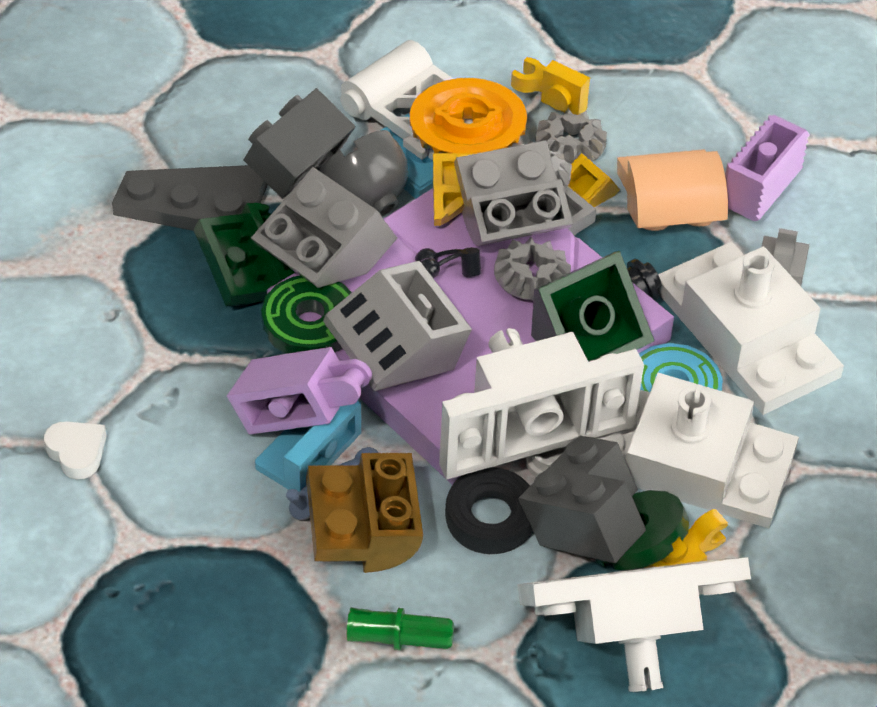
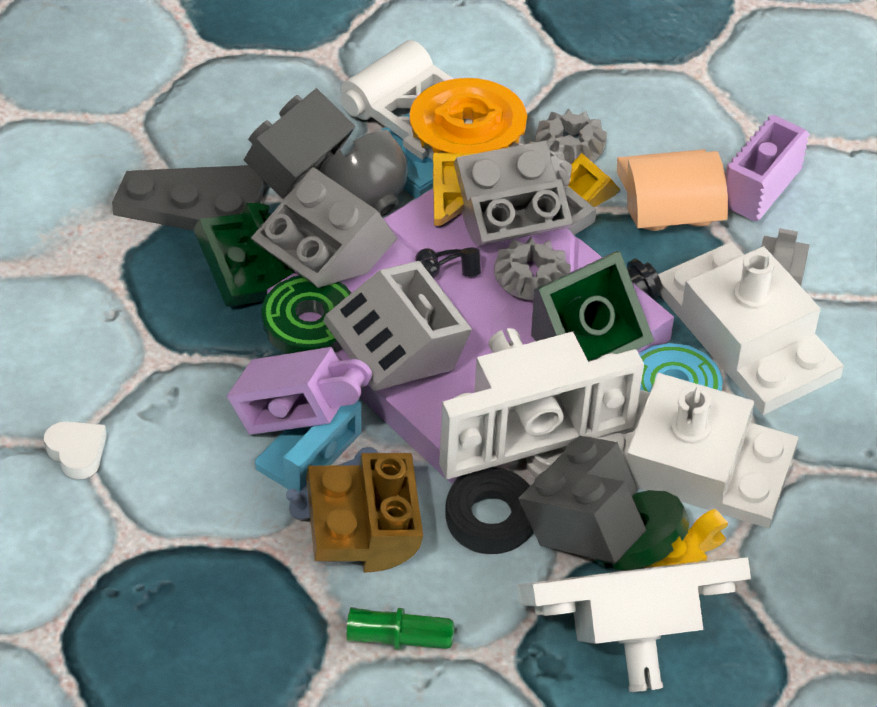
(559, 85): yellow plate -> none

